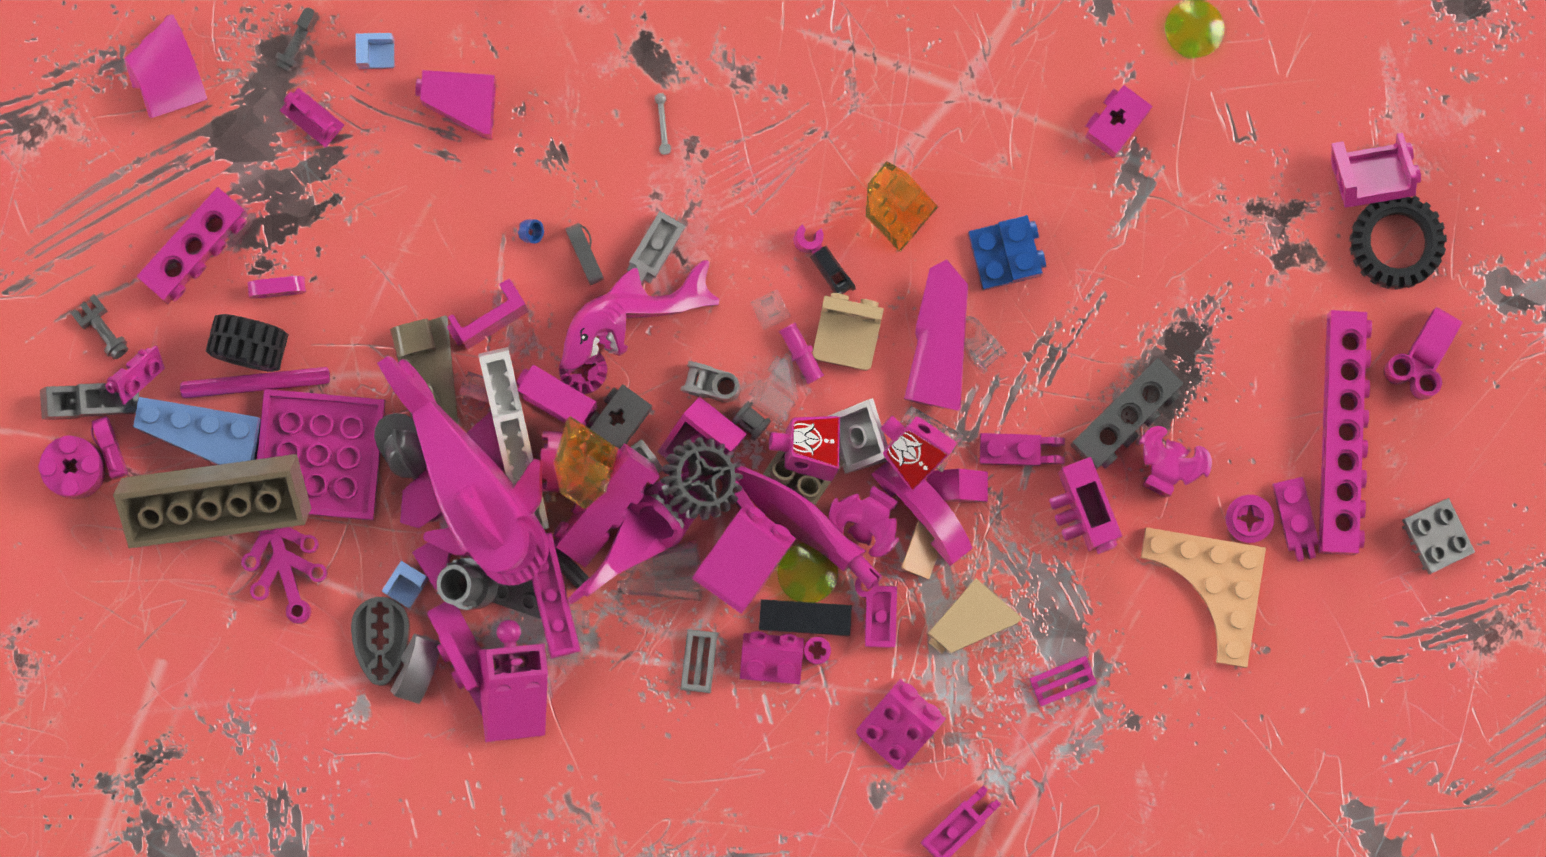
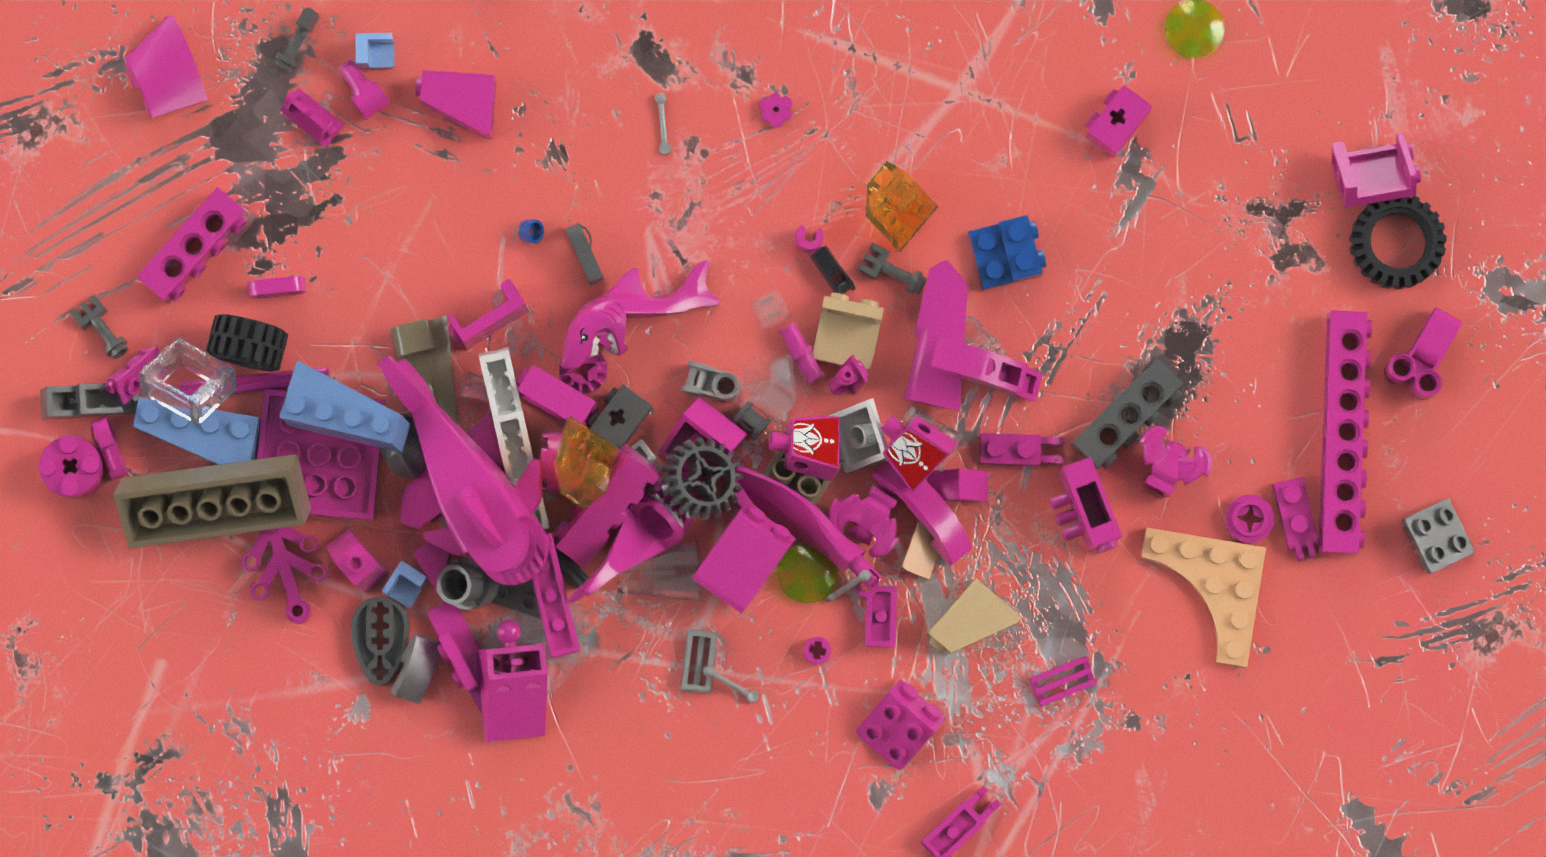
(198, 406): none -> clear window
(335, 410): none -> medium blue wedge
(356, 560): none -> dark pink slope
(366, 95): none -> dark pink pin
(656, 246): light grey hinge -> none
(751, 696): none -> light grey hinge
(767, 106): none -> dark pink plant
(771, 657): dark pink bracket -> none
(805, 617): black tile -> none
(850, 376): none -> dark pink hinge
(863, 576): none -> light grey hinge
(880, 264): none -> dark grey hinge
(986, 368): none -> dark pink slope

